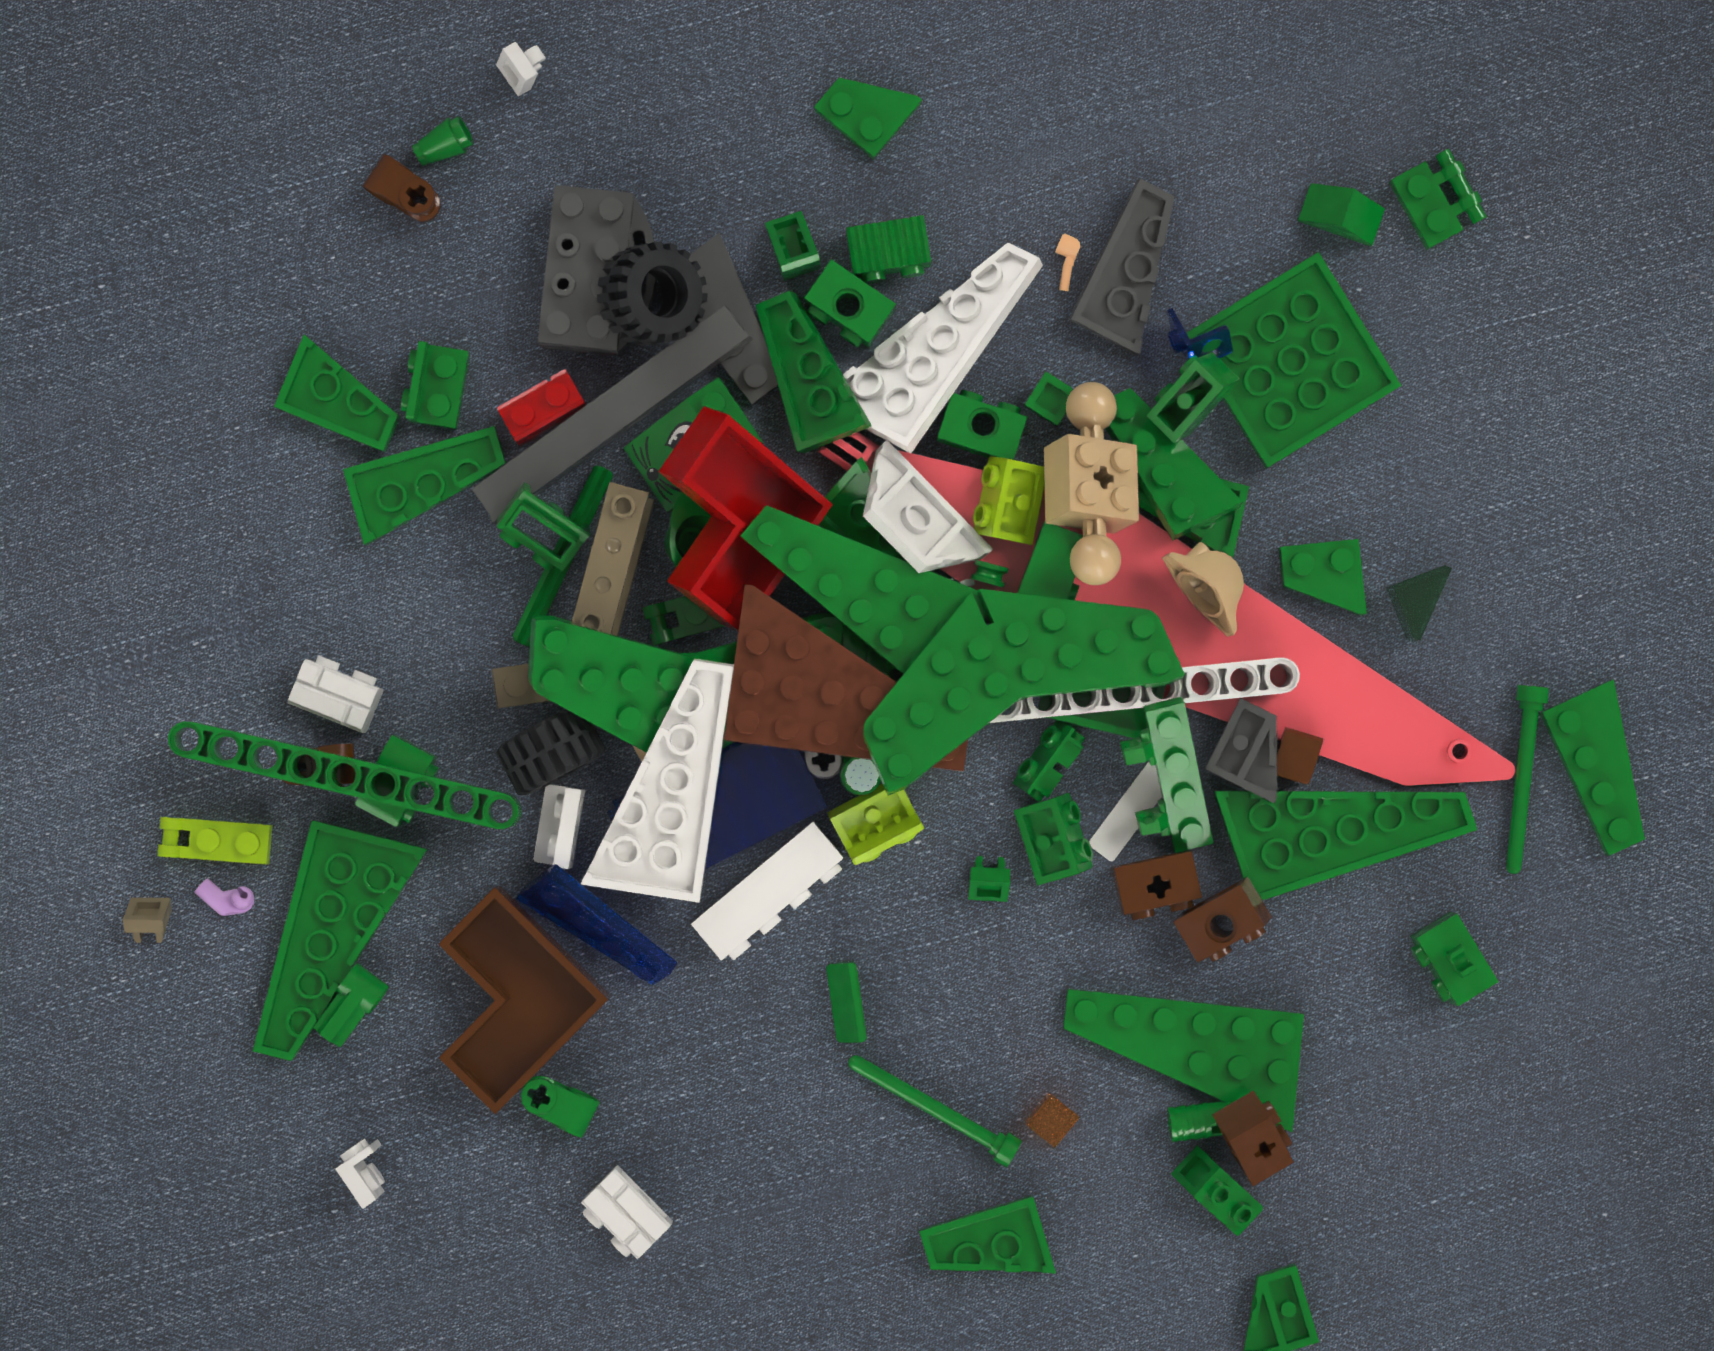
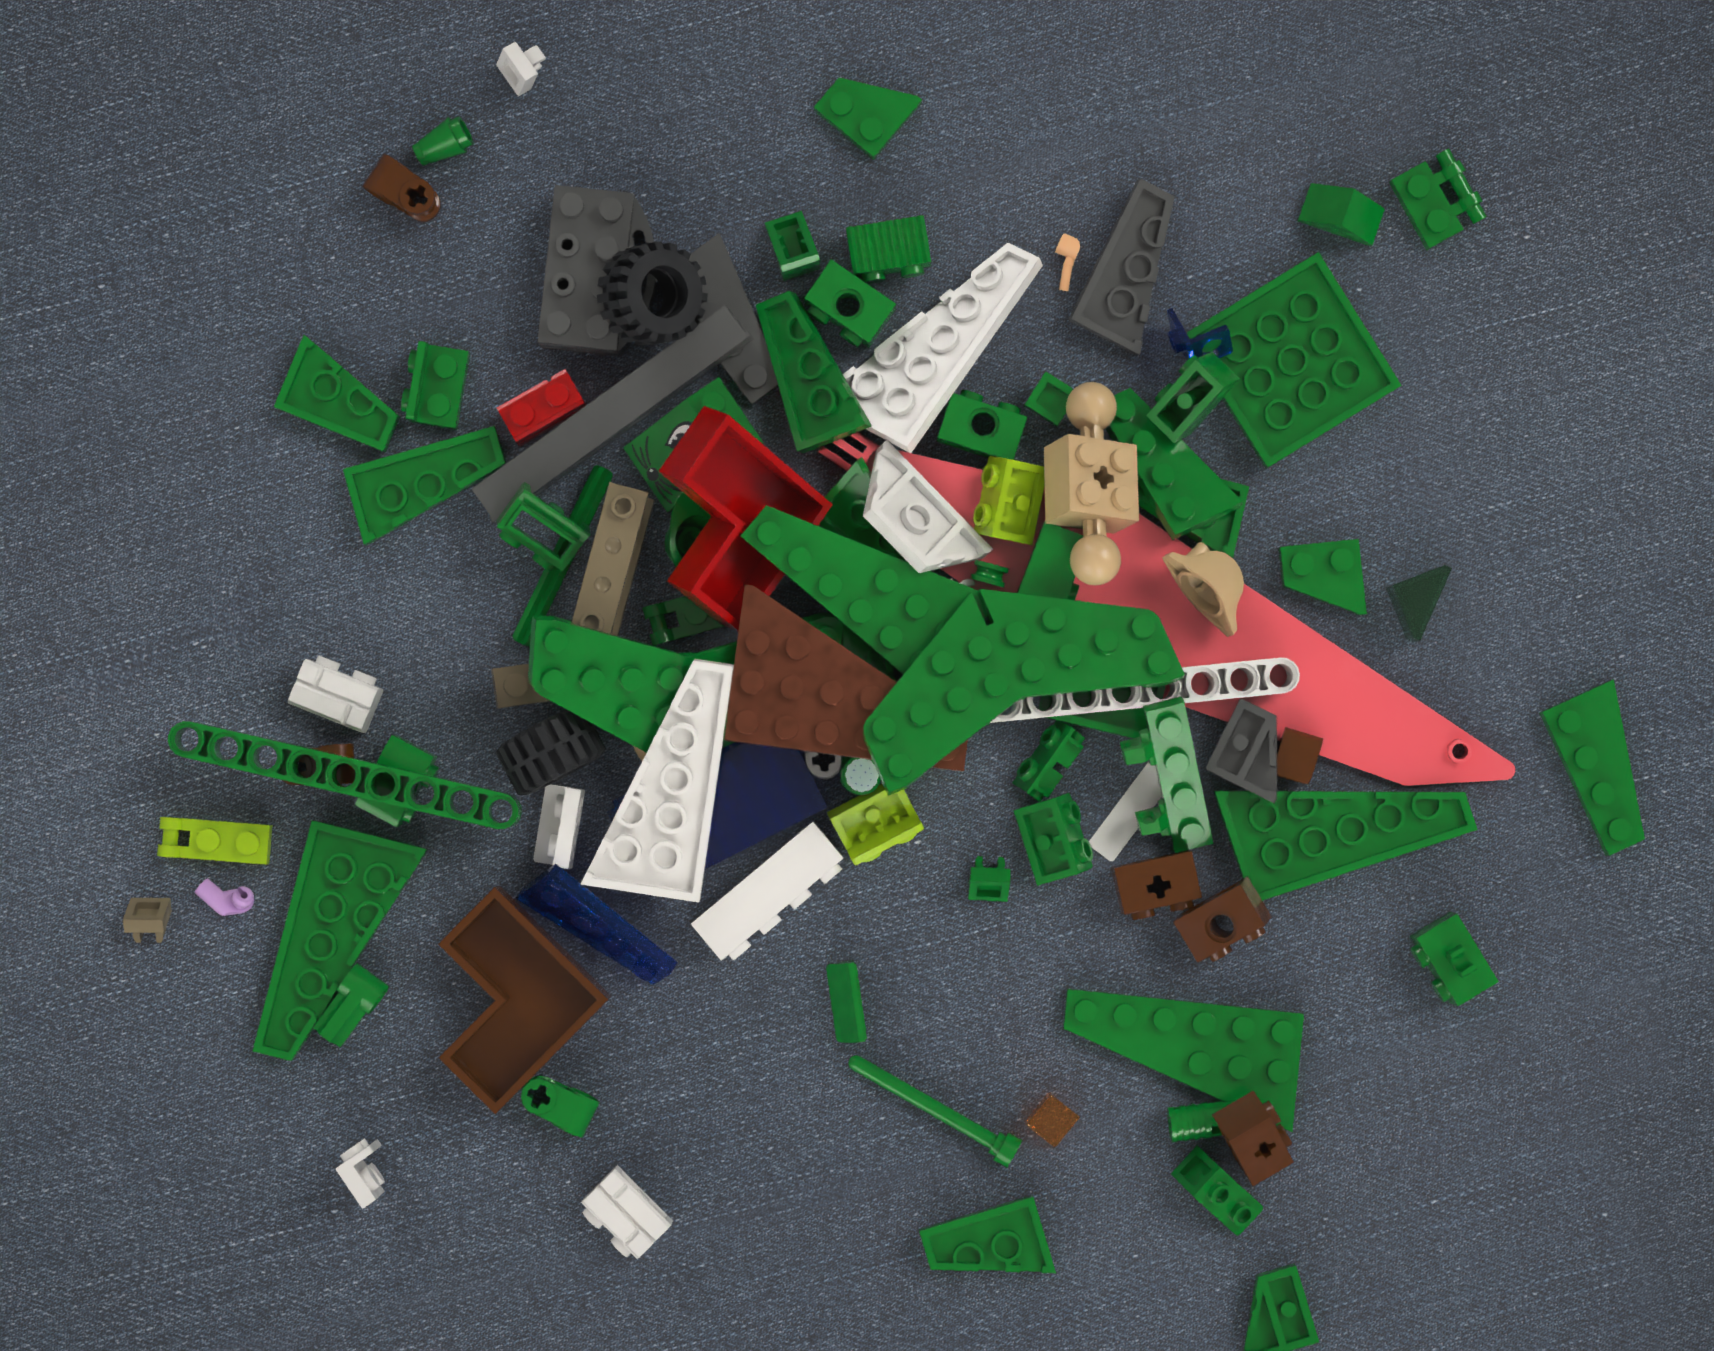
(1531, 702): green piece -> none

